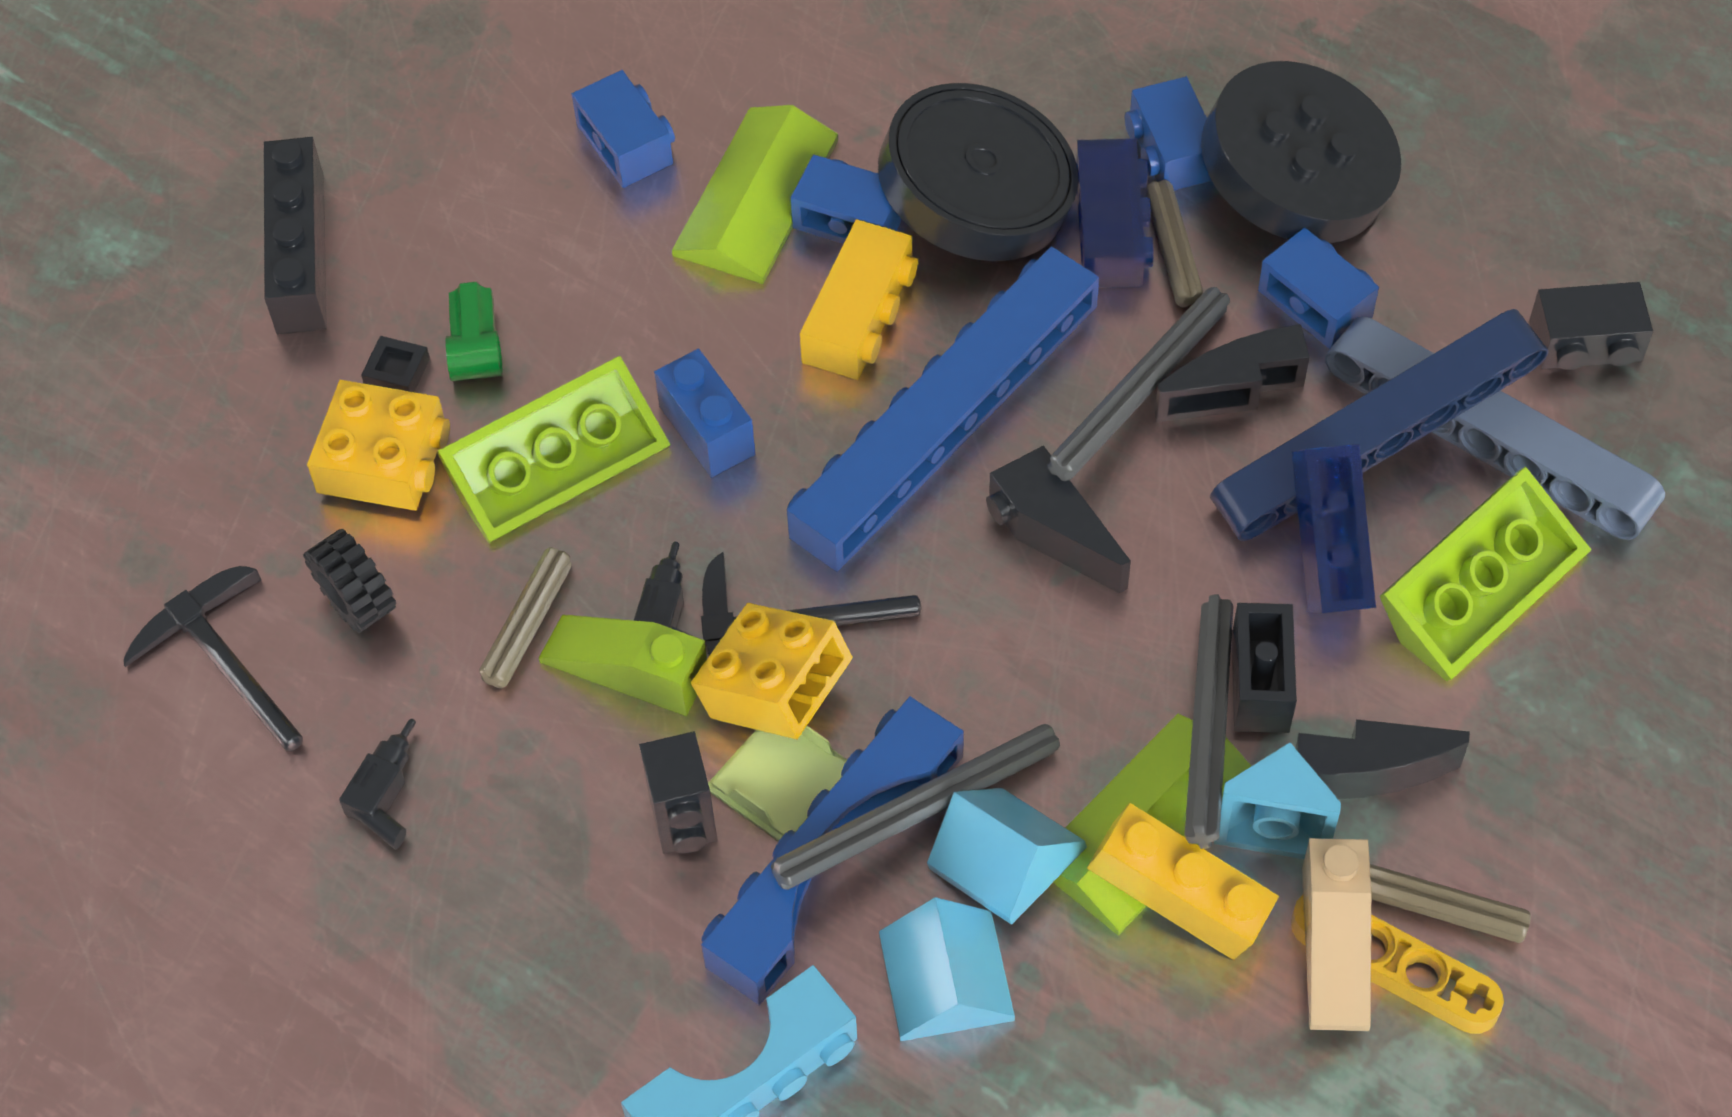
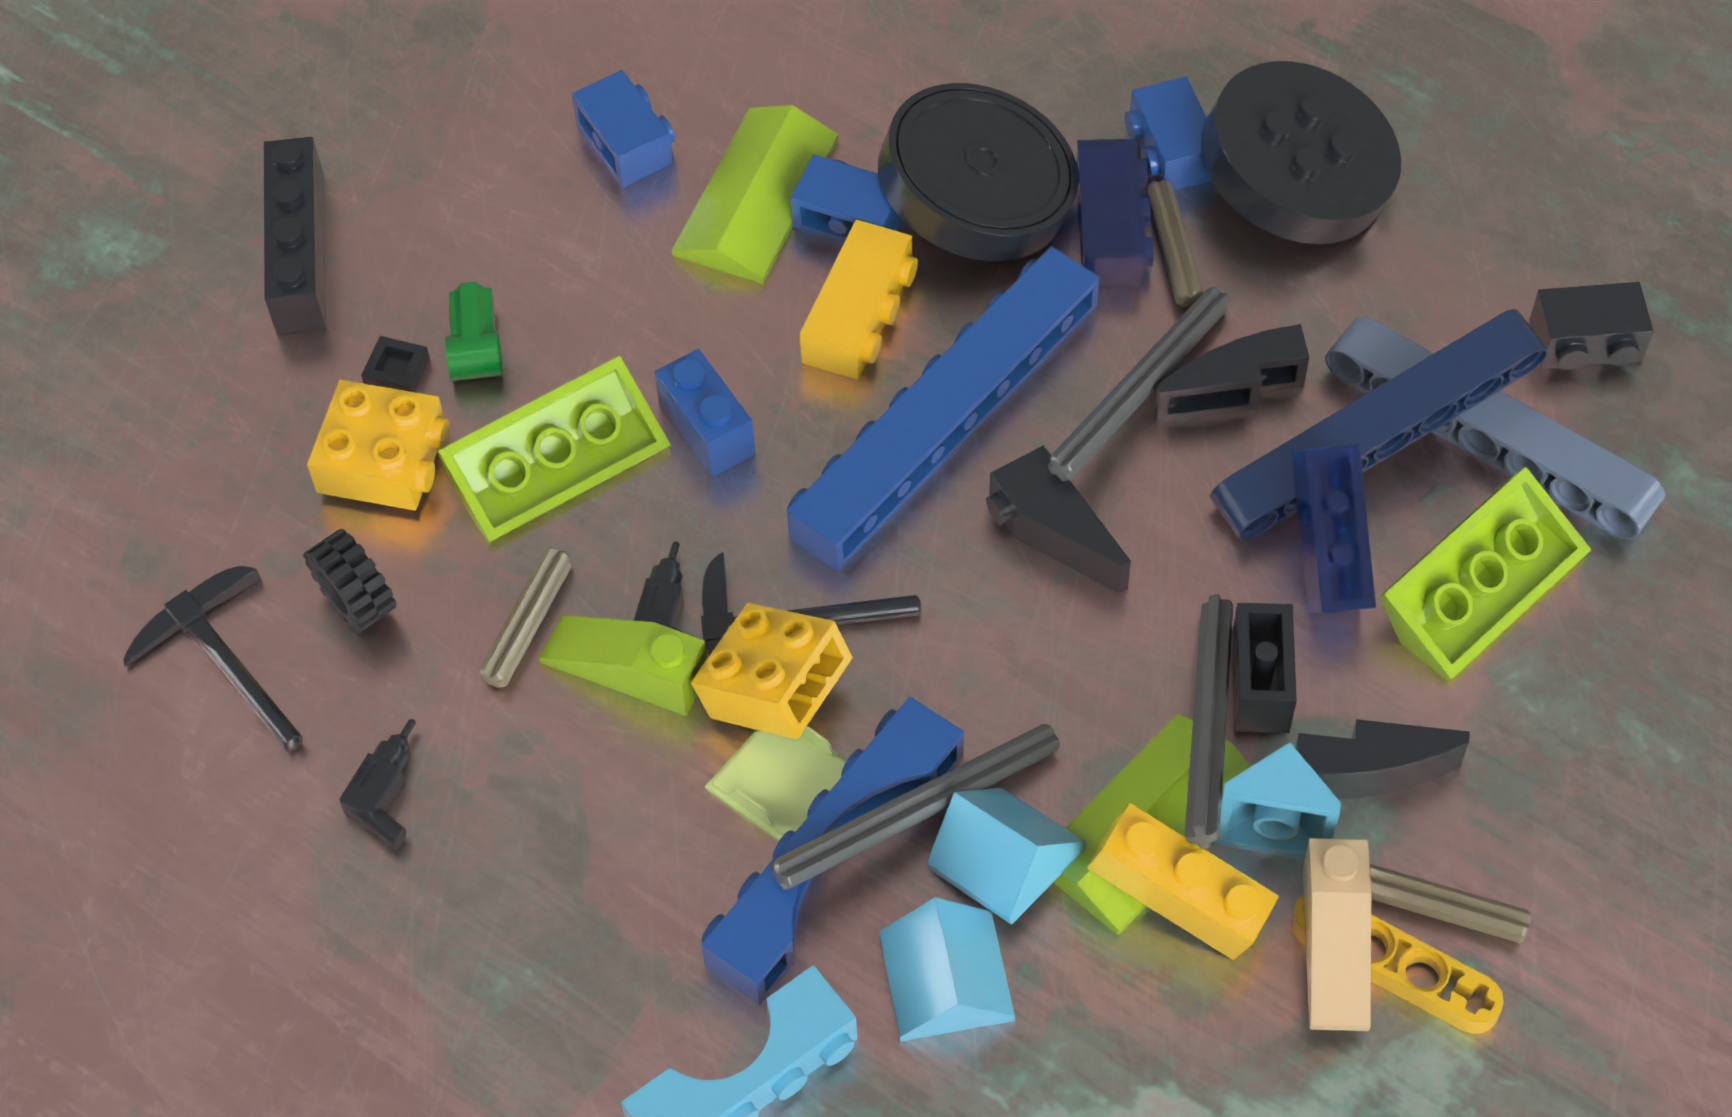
(679, 793): black brick -> none
(1317, 286): blue brick -> none

